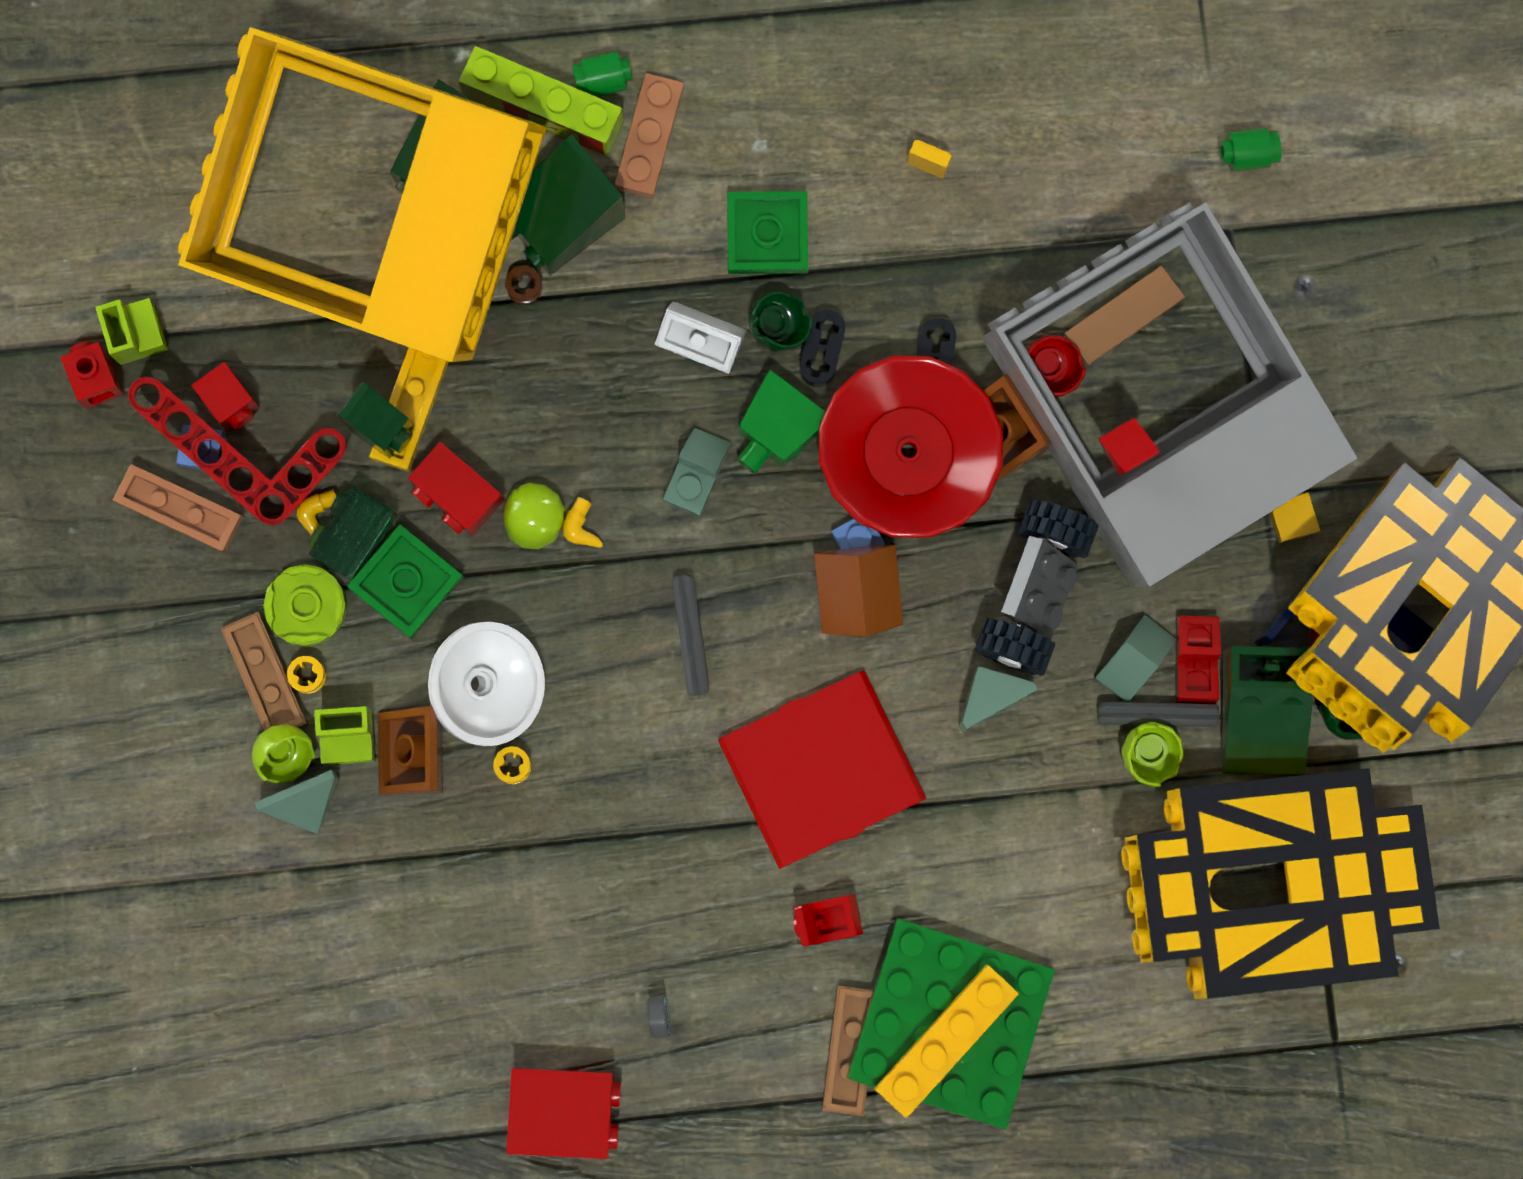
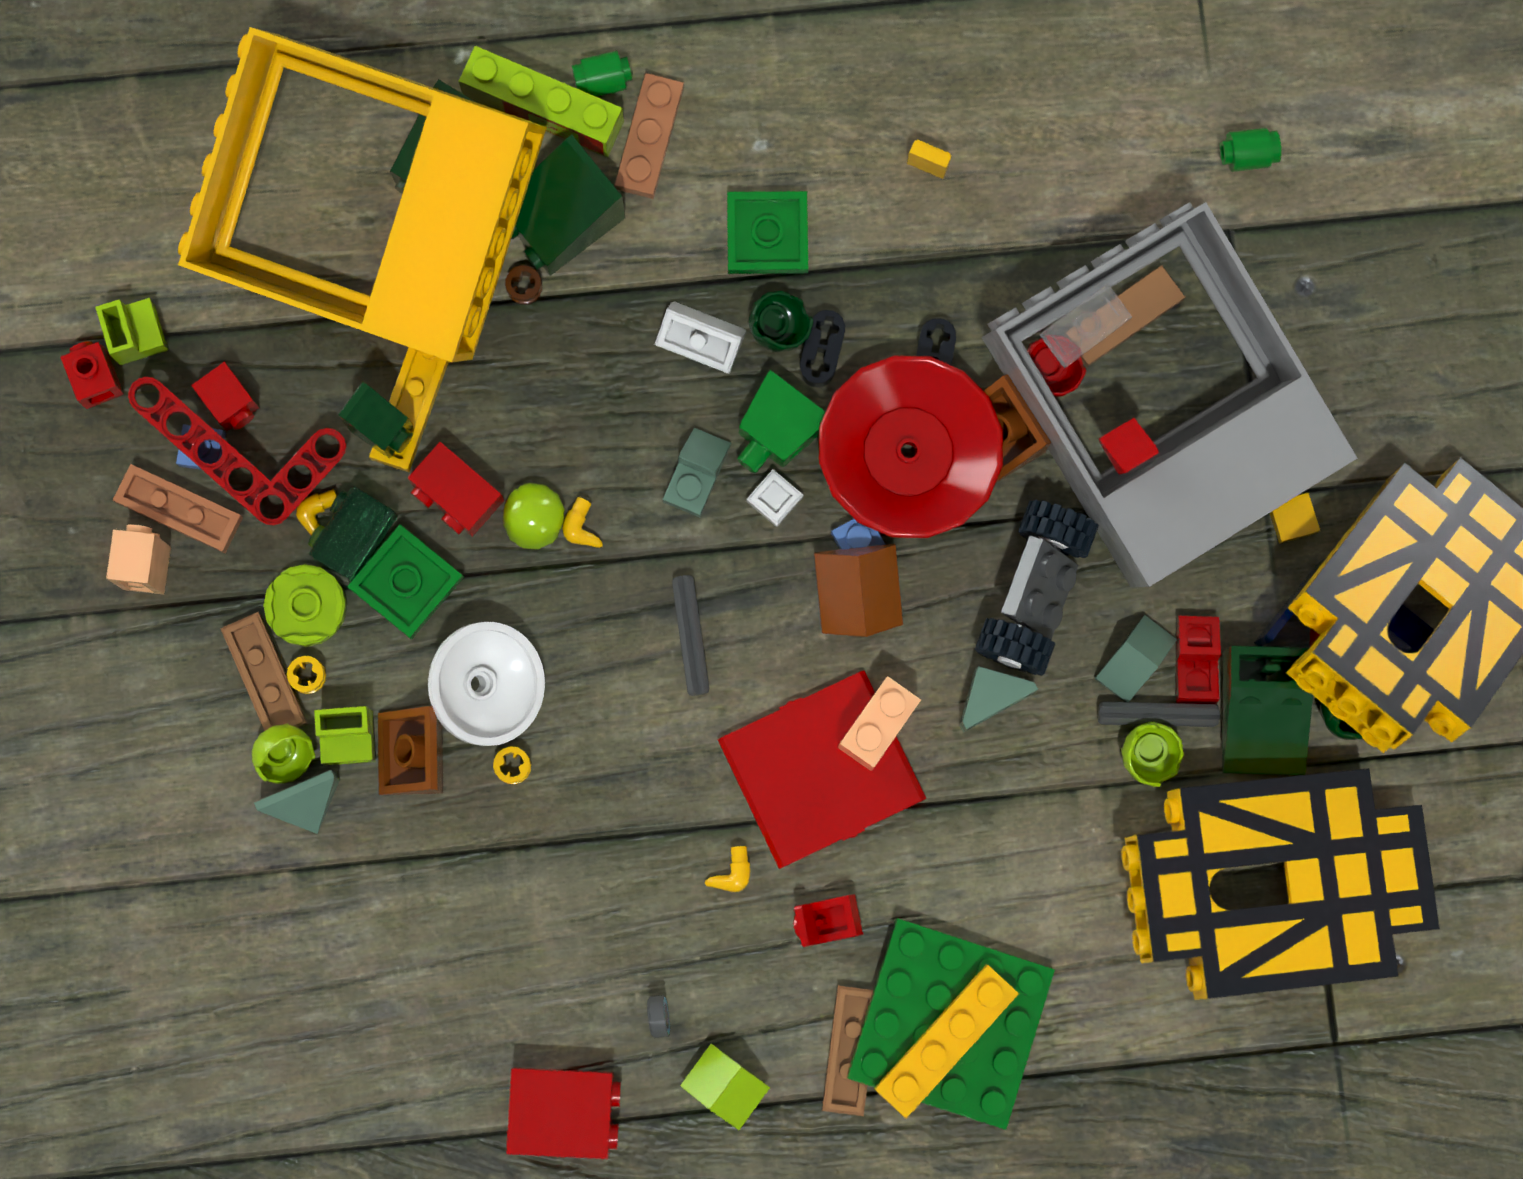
(138, 560): none -> light nougat brick
(725, 1086): none -> lime piece
(739, 872): none -> yellow animal
(774, 498): none -> white tile
(879, 723): none -> light nougat brick
(1085, 325): none -> clear plate

